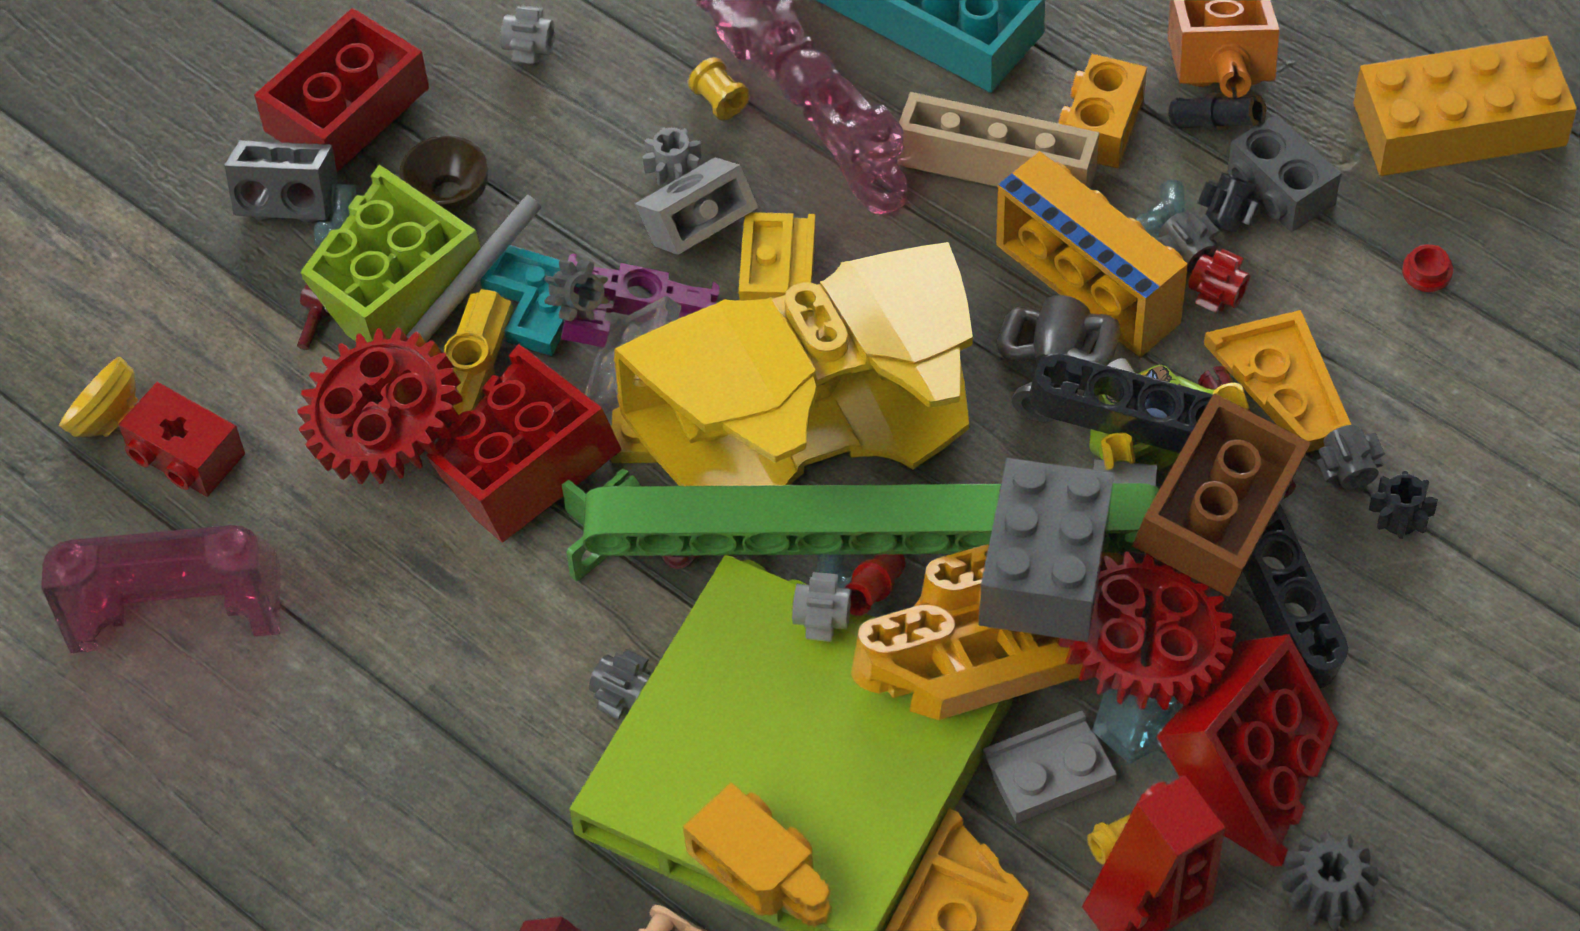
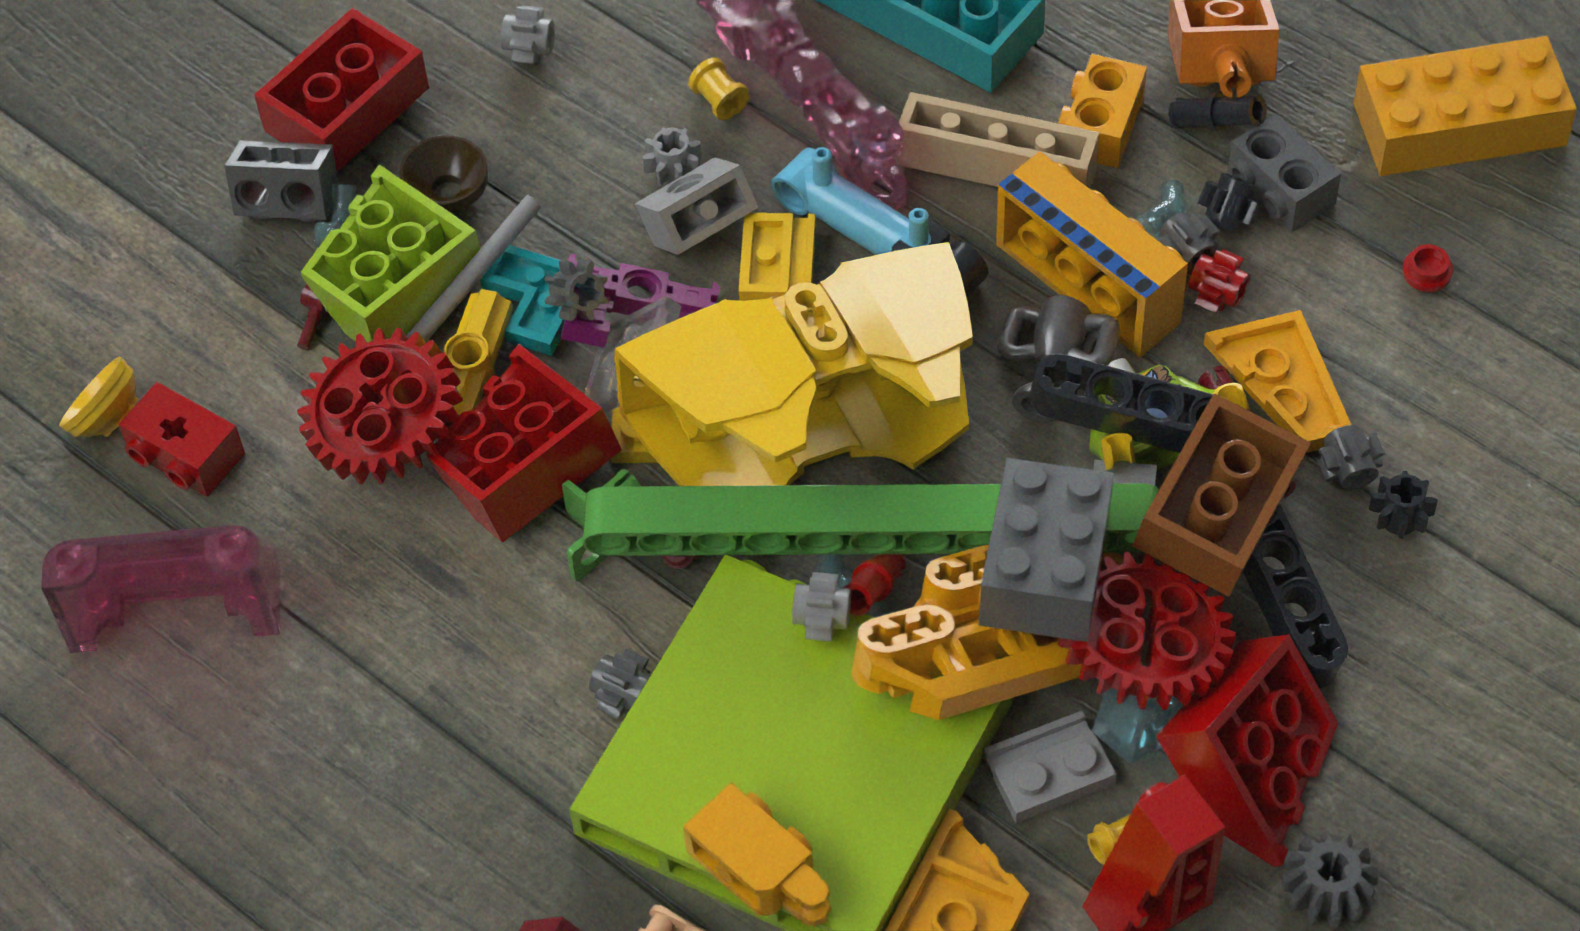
(815, 187): none -> medium azure piece

